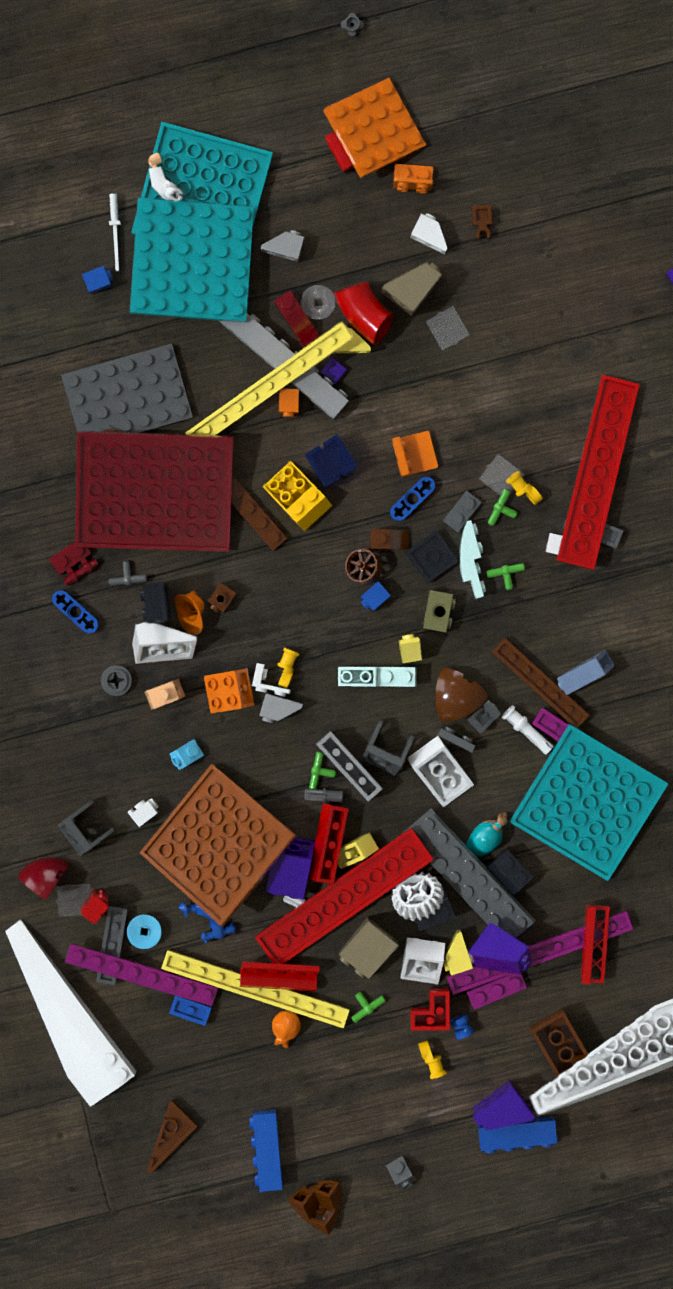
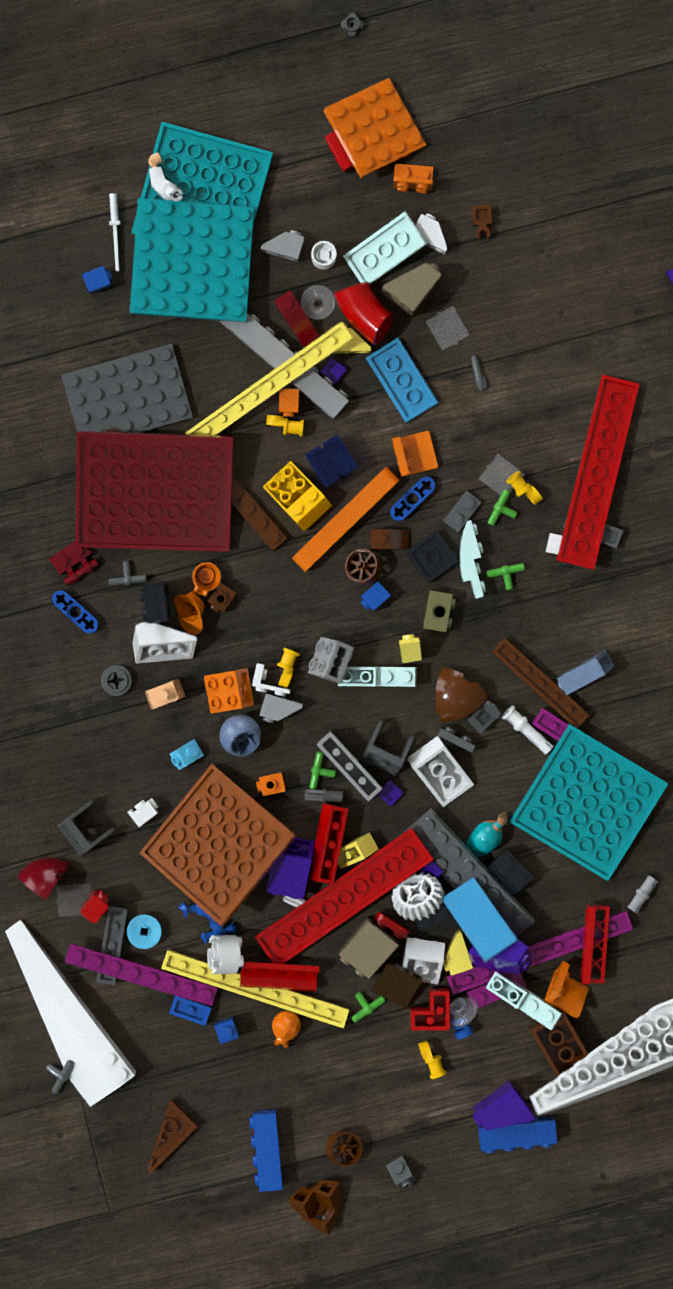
(61, 1075): none -> dark grey piece
(205, 578): none -> orange piece
(225, 954): none -> white brick
(226, 1030): none -> blue brick
(240, 735): none -> sand blue wheel
(276, 778): none -> orange brick
(290, 427): none -> yellow connector
(323, 255): none -> white wheel
(330, 660): none -> light grey brick
(343, 1148): none -> reddish brown wheel
(345, 519): none -> orange beam
(385, 249): none -> light aqua tile
(385, 921): none -> red plate
(390, 793): none -> dark purple tile
(397, 984): none -> dark brown tile
(401, 380): none -> dark azure tile
(431, 868): none -> dark purple tile
(463, 1011): none -> clear piece
(479, 378): none -> dark grey piece
(479, 920): none -> dark azure tile
(524, 1000): none -> light aqua slope
(565, 992): none -> orange bracket
(642, 894): none -> light grey pin

